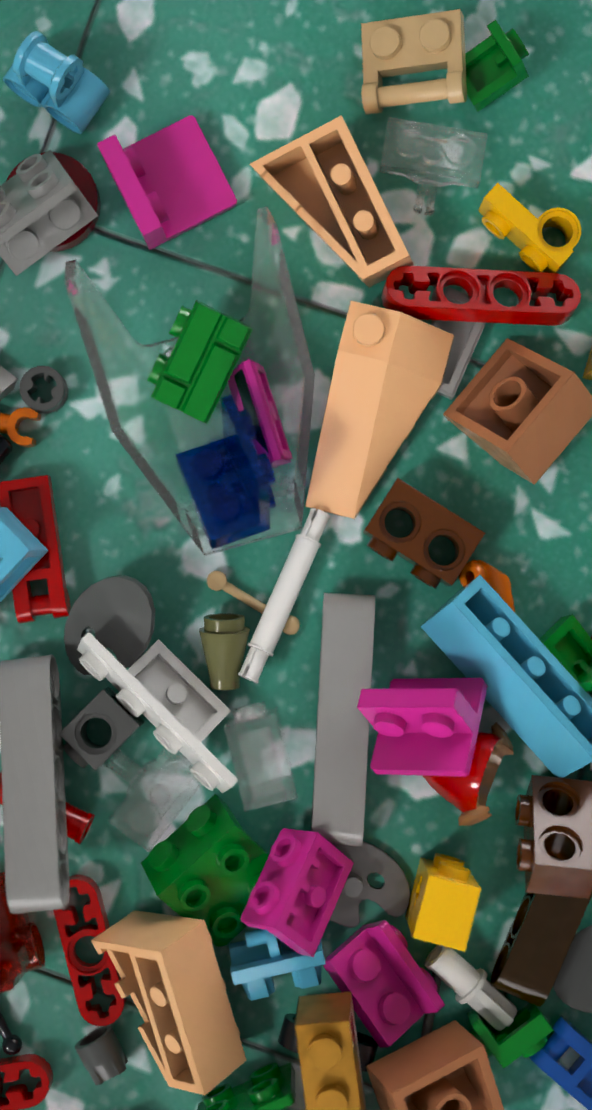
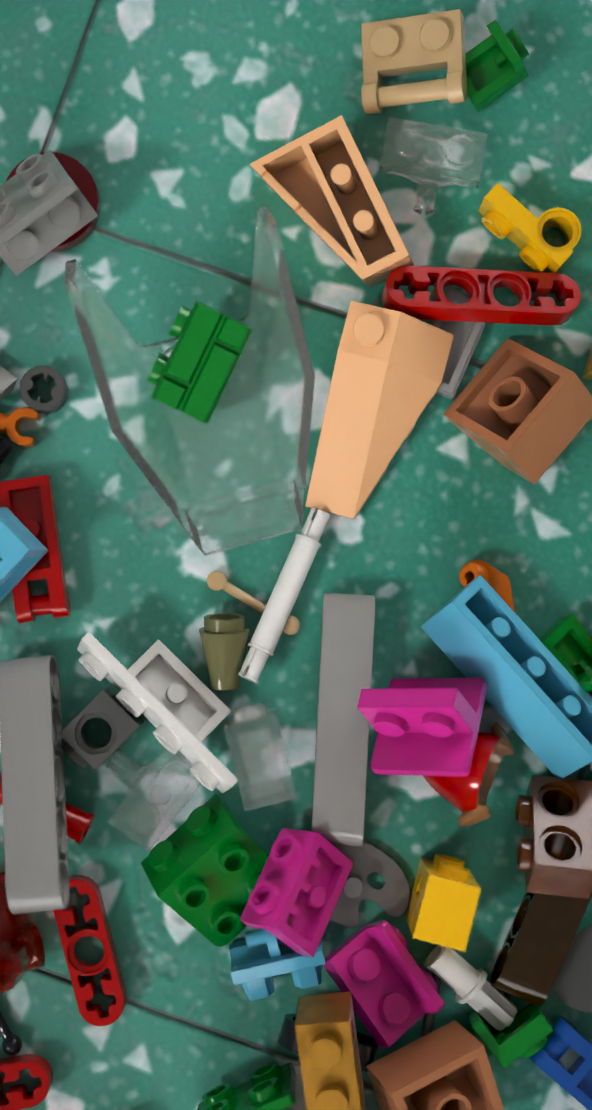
(56, 83): medium azure piece -> none
(102, 1054): dark grey hose -> none
(119, 614): dark grey piece -> none
(169, 180): dark pink bracket -> none
(180, 994): light nougat wedge -> none
(230, 480): clear blue bracket -> none
(252, 392): dark pink slope -> none
(428, 522): reddish brown brick -> none

